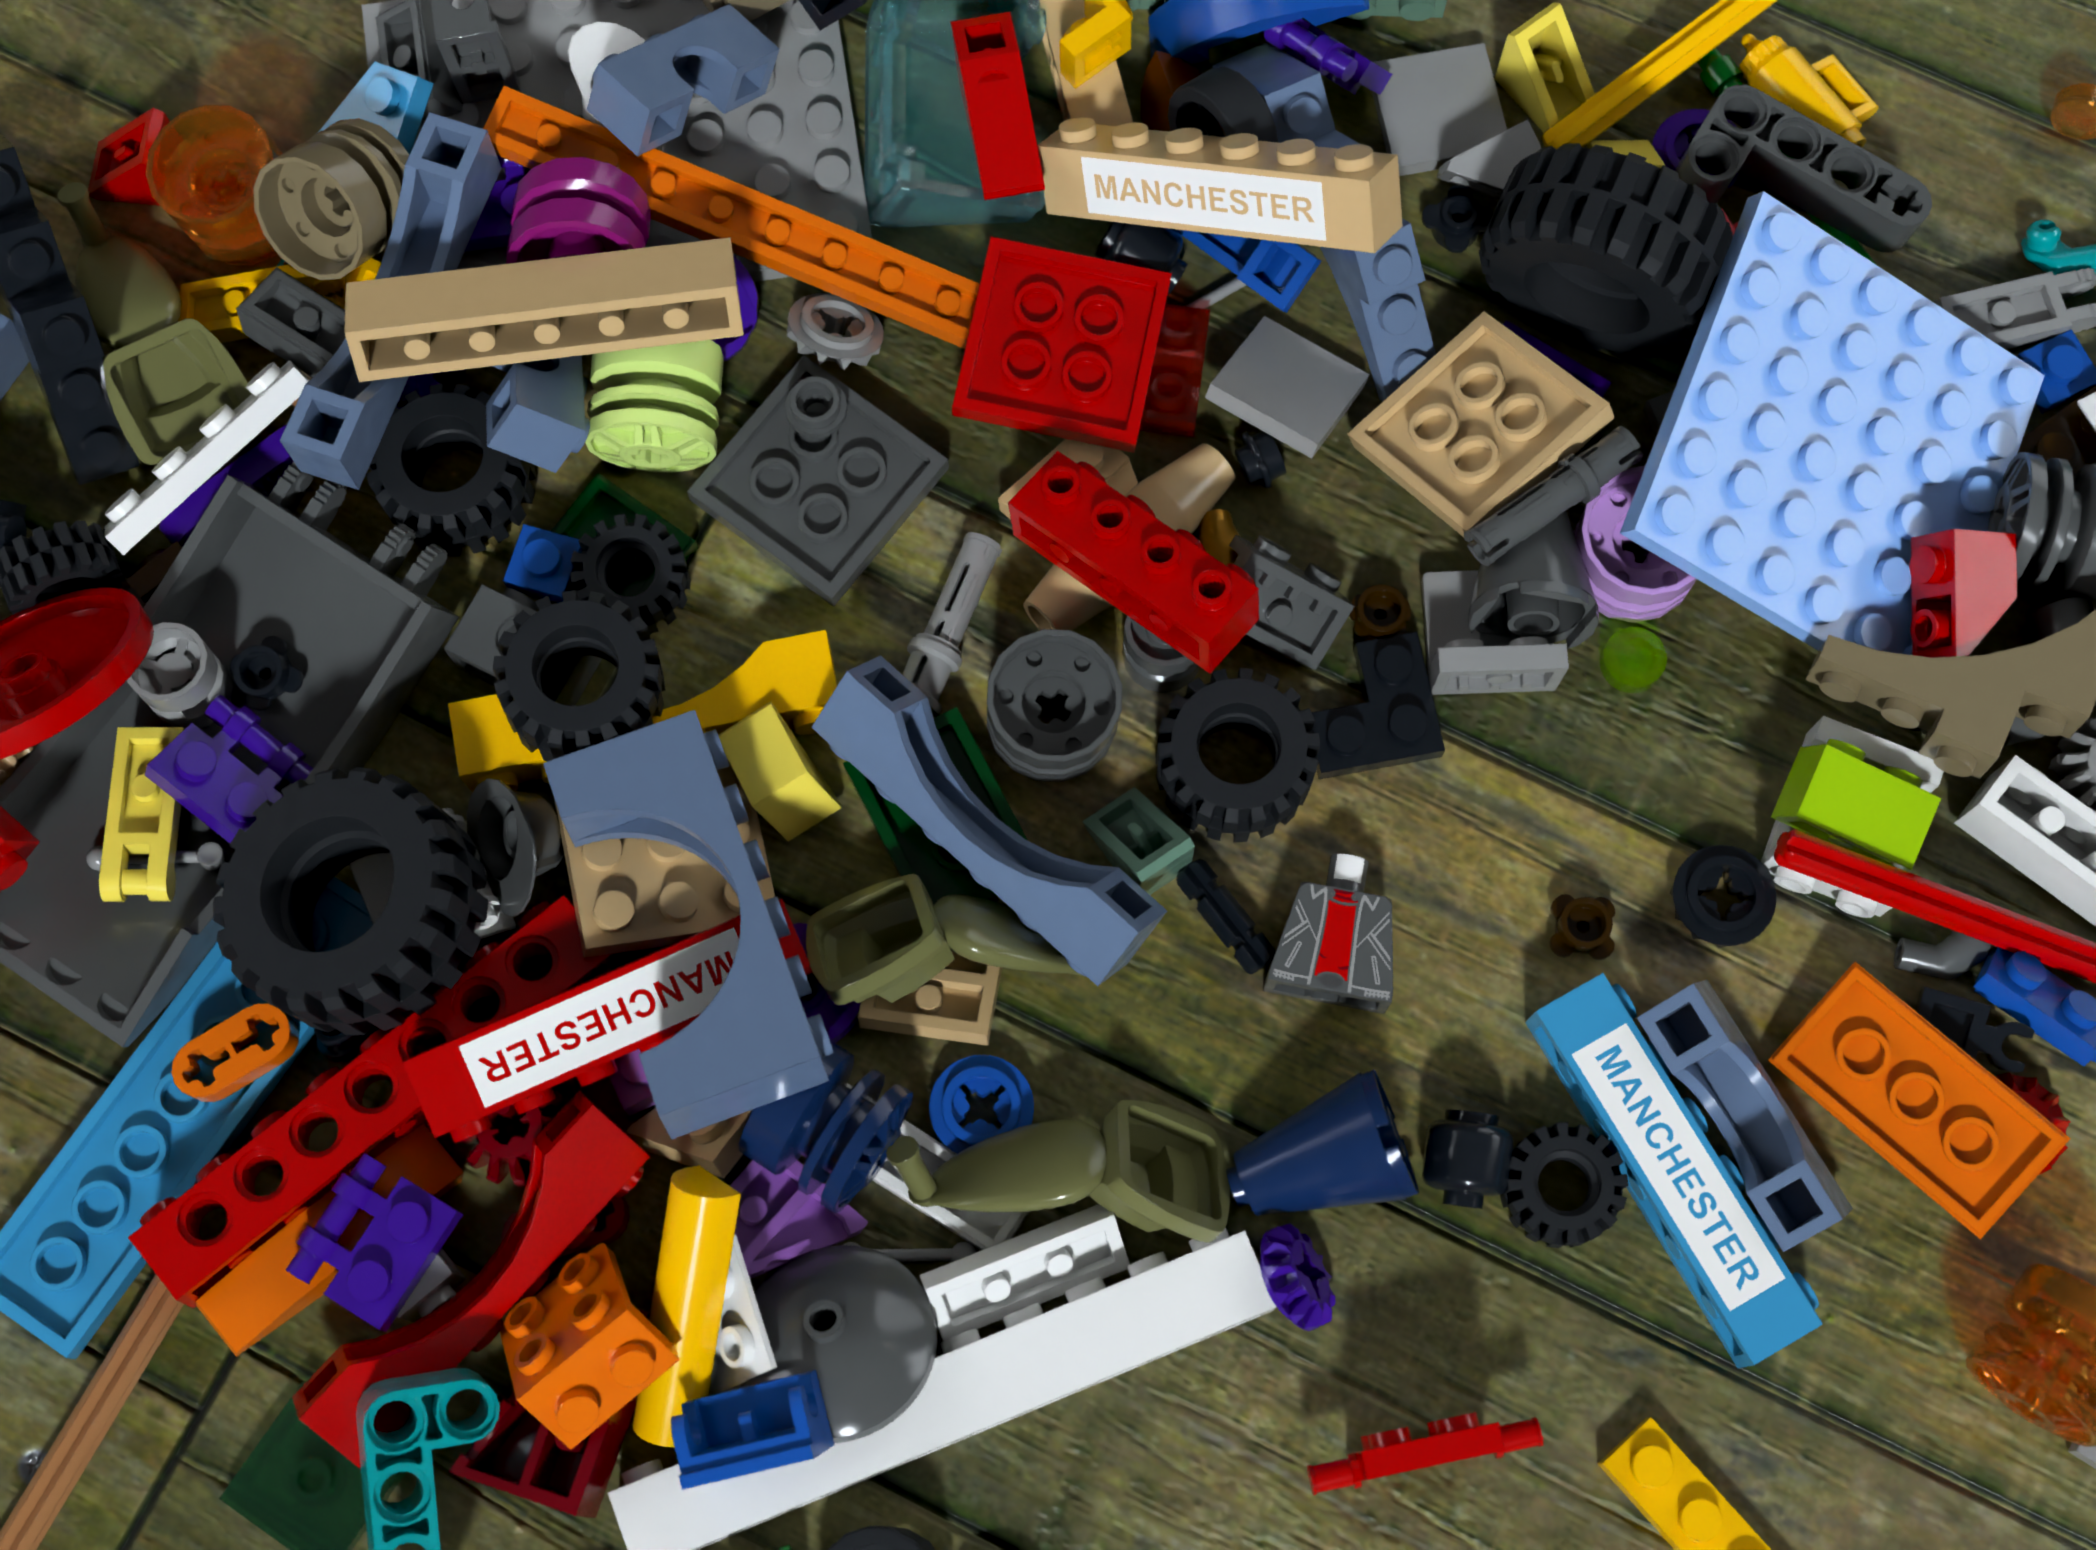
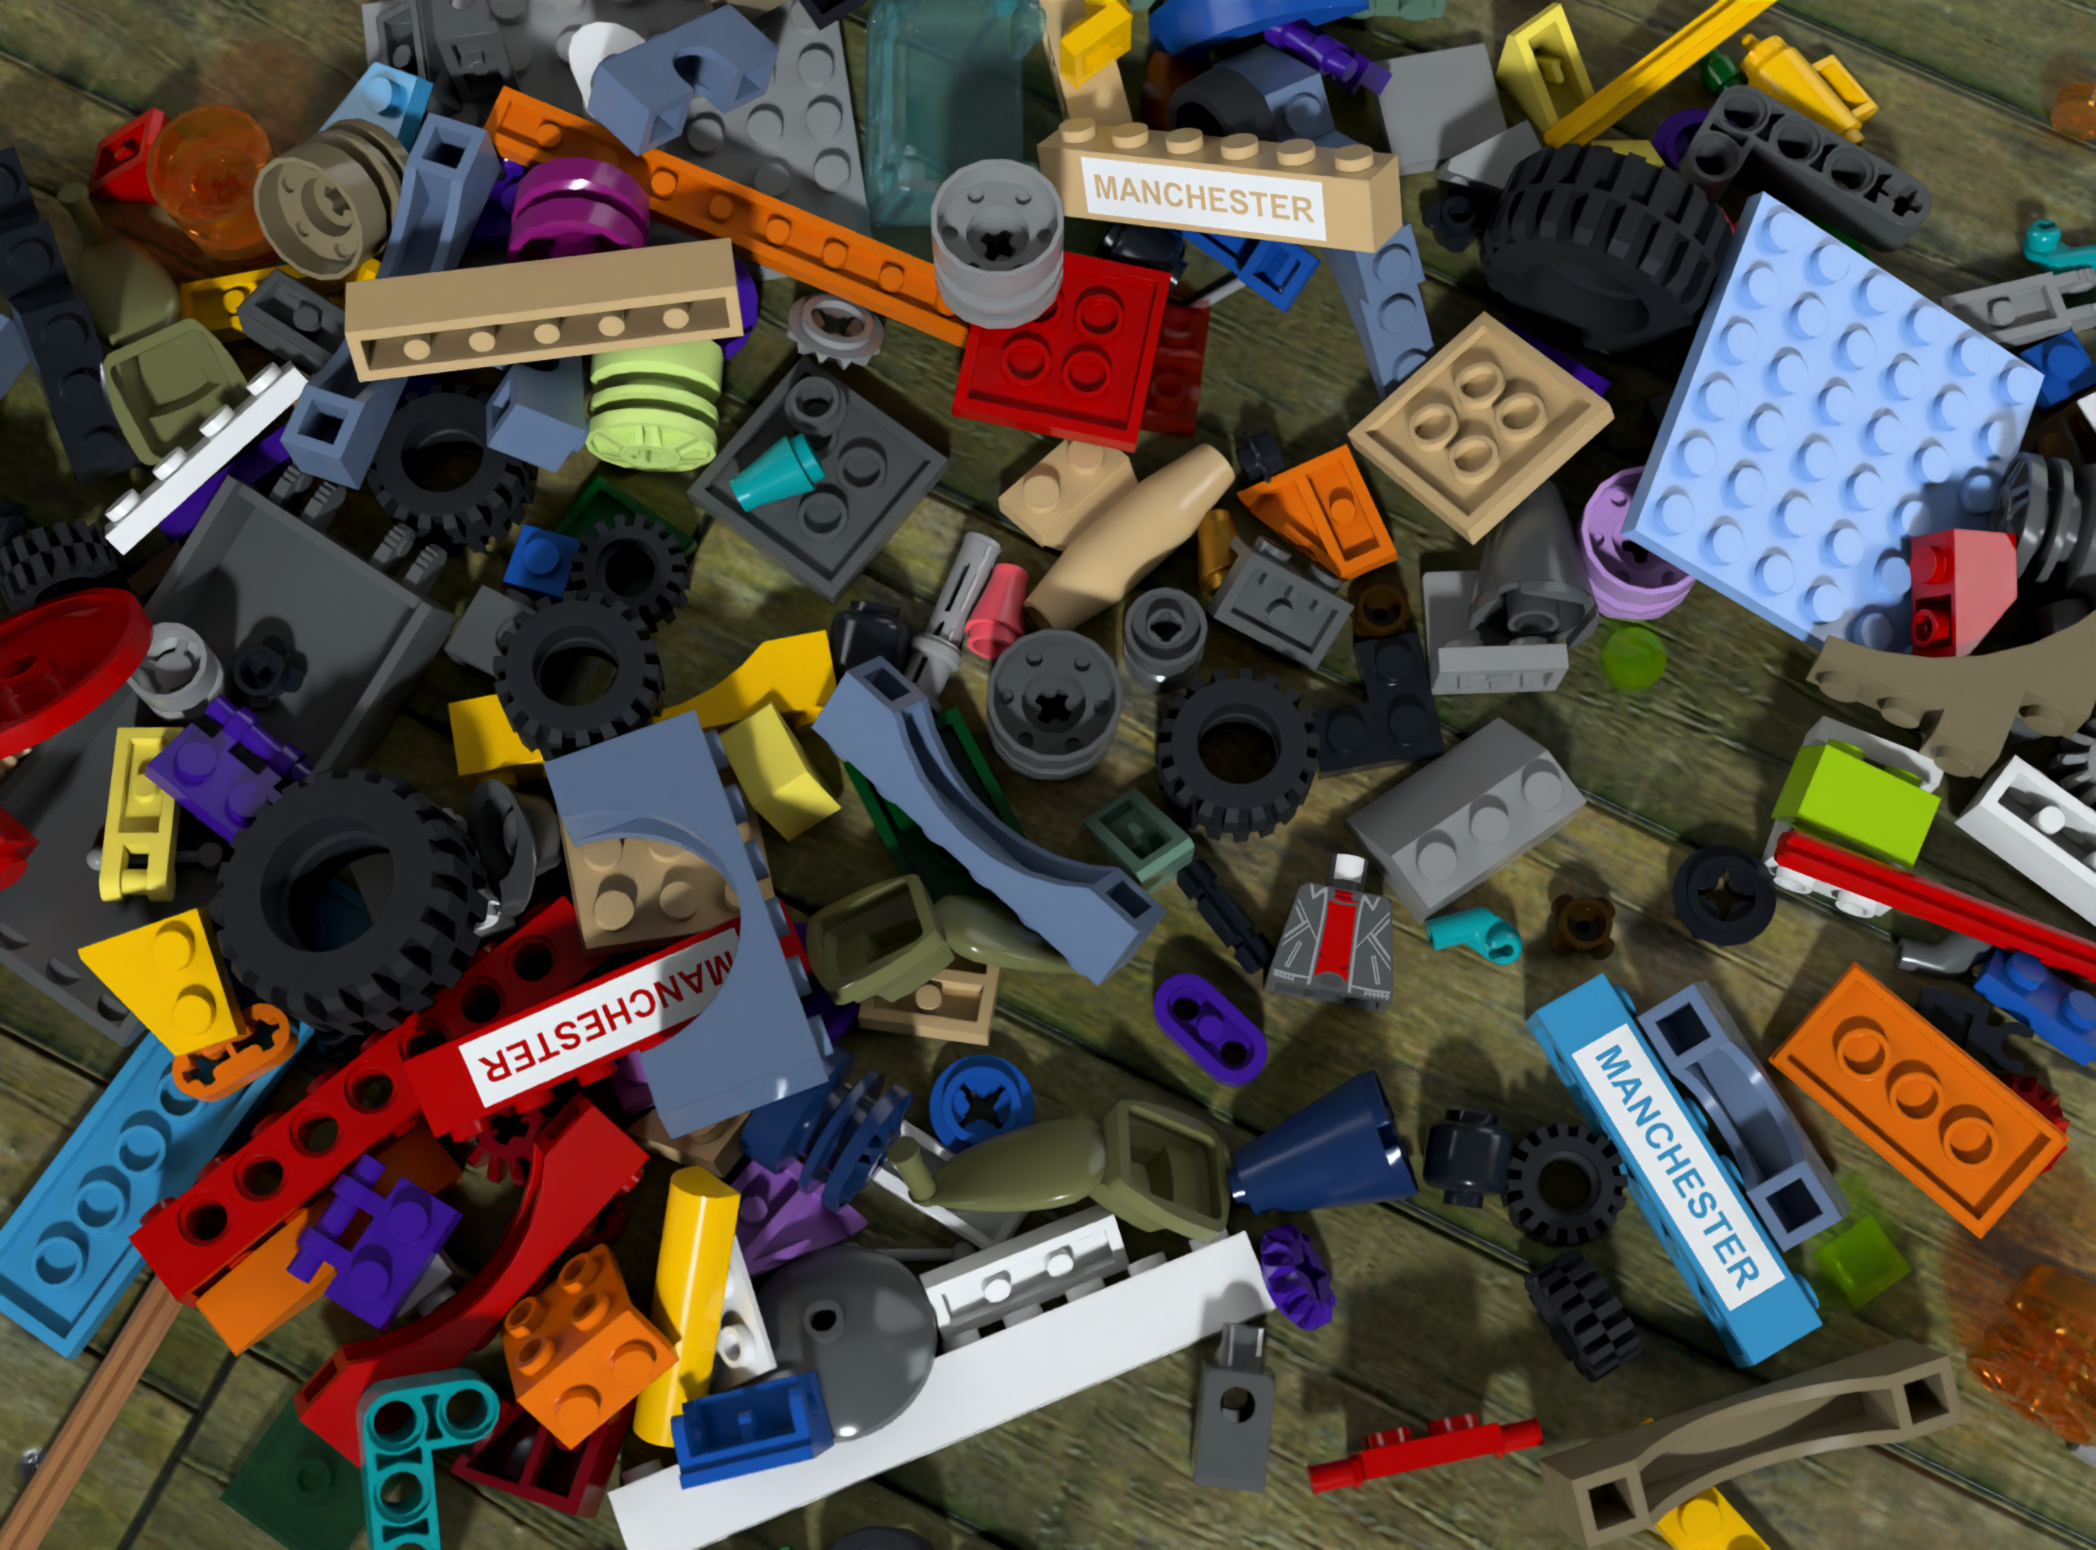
(172, 980): none -> yellow wing
(779, 473): none -> teal cone
(867, 633): none -> black head
(997, 105): red slope -> none
(998, 243): none -> light grey wheel
(999, 613): none -> coral cone
(1135, 560): red brick -> none
(1212, 1029): none -> dark purple plate
(1234, 1442): none -> dark grey torso
(1287, 386): light grey tile -> none
(1324, 514): none -> orange wing
(1465, 817): none -> light grey slope
(1479, 930): none -> teal arm
(1574, 481): dark grey pin -> none
(1582, 1315): none -> black tyre
(1649, 1470): none -> dark tan arch
(1861, 1262): none -> clear neon green plate

